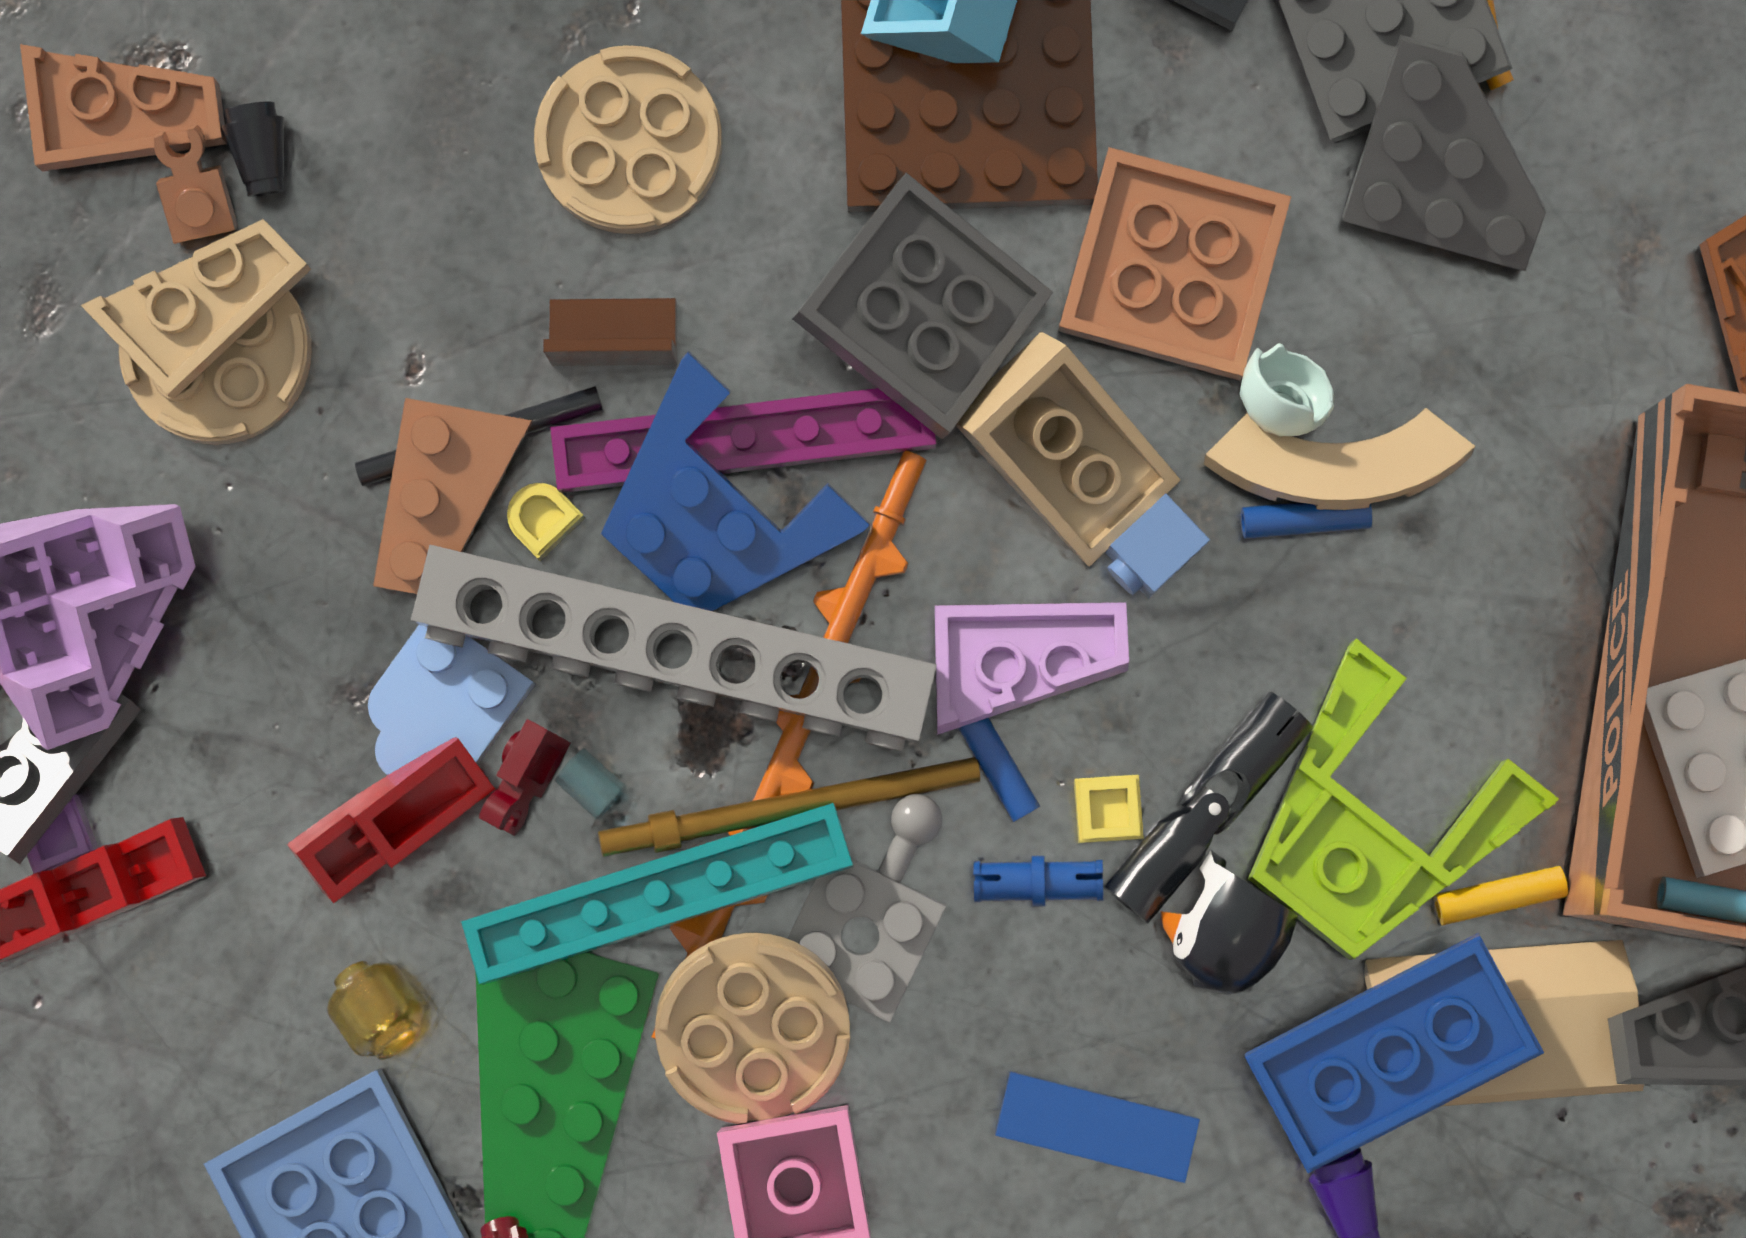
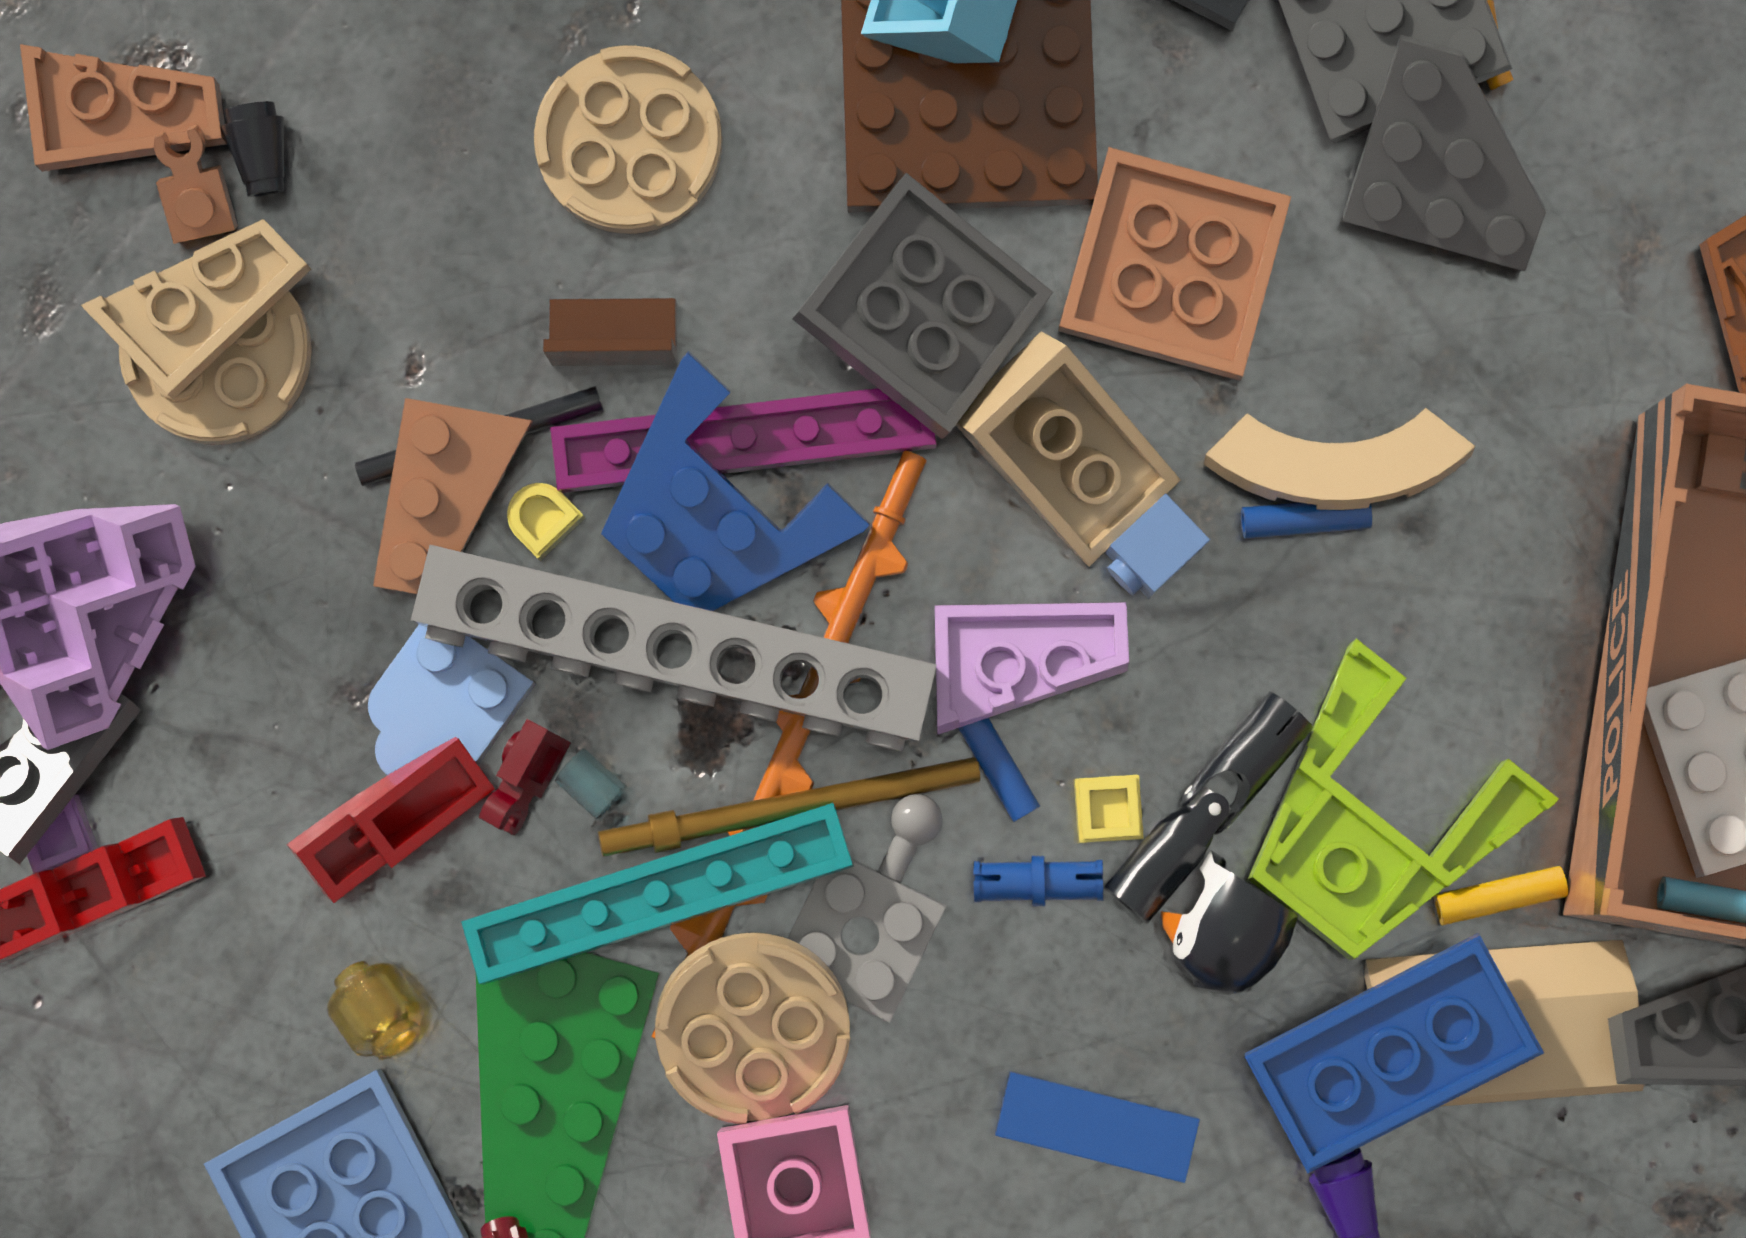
(1286, 392): light aqua hair -> none

